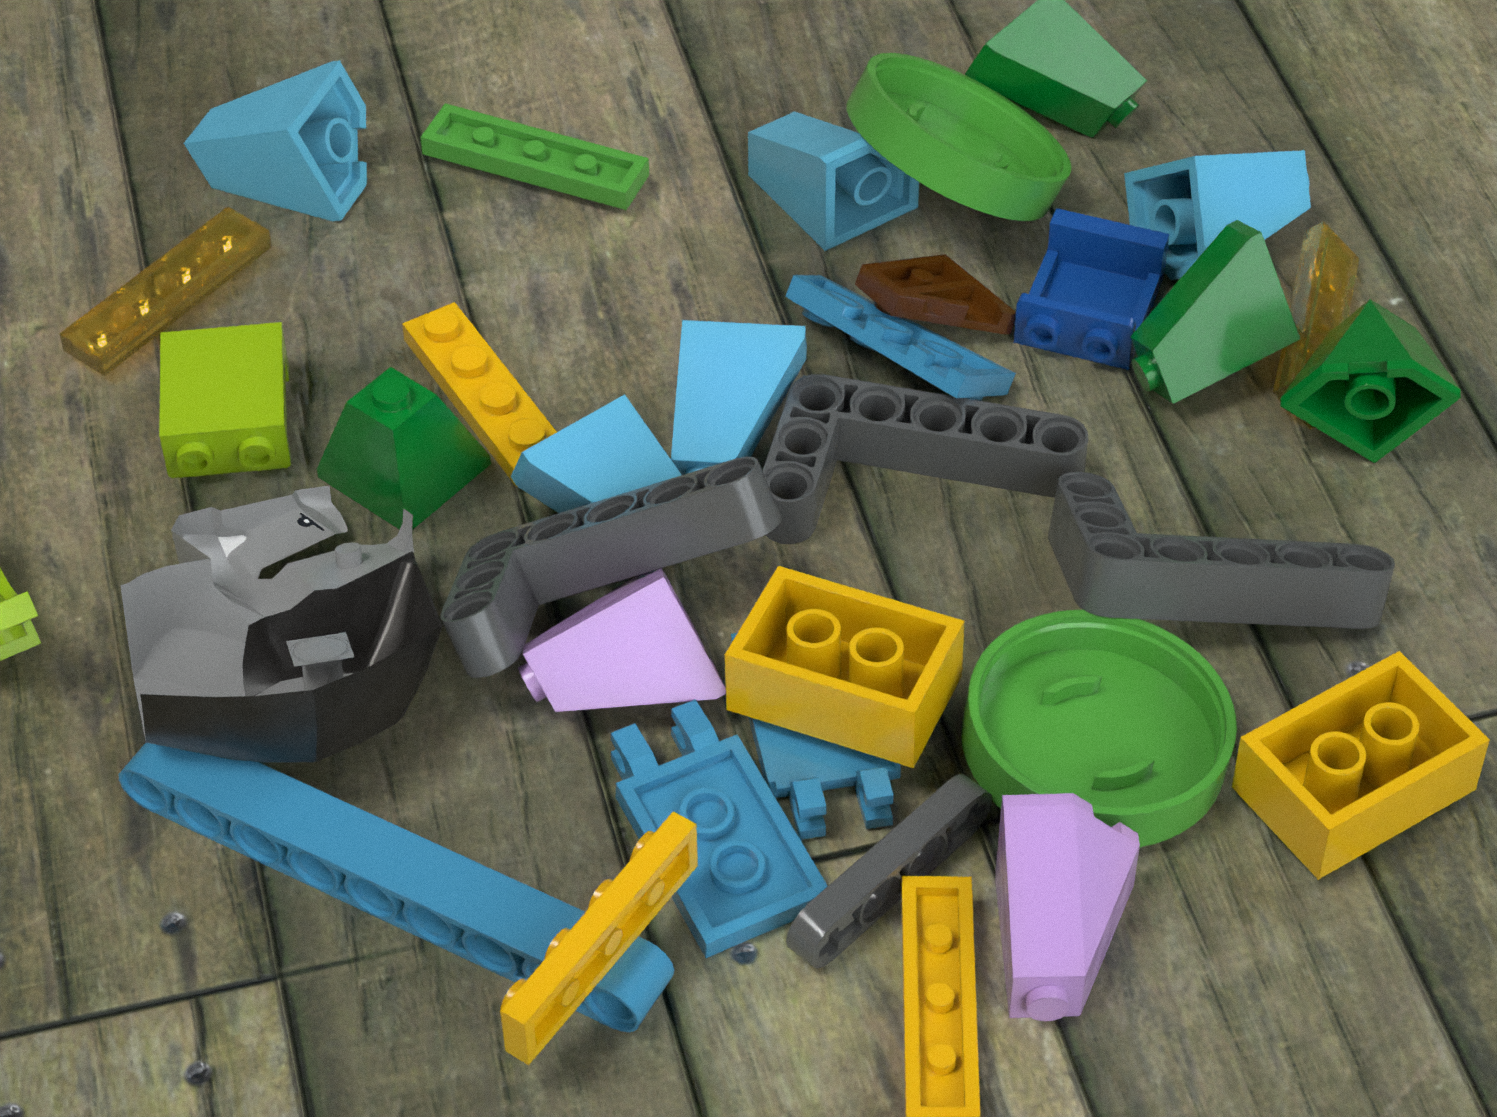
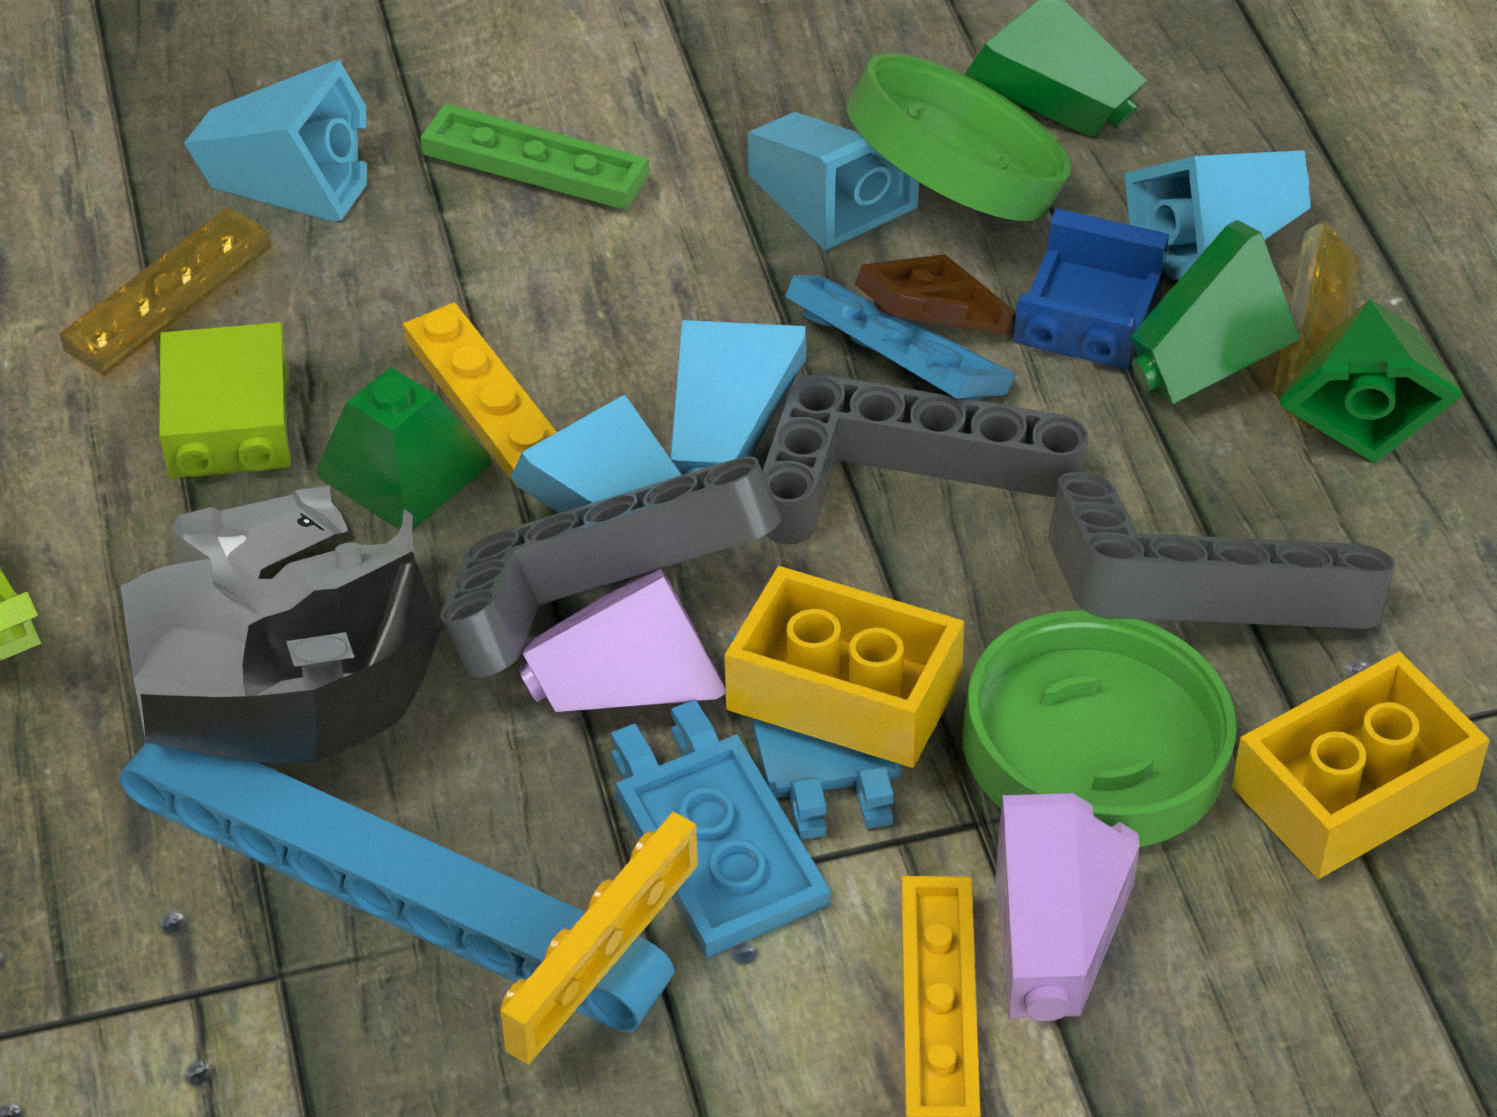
(875, 879): dark grey beam -> none

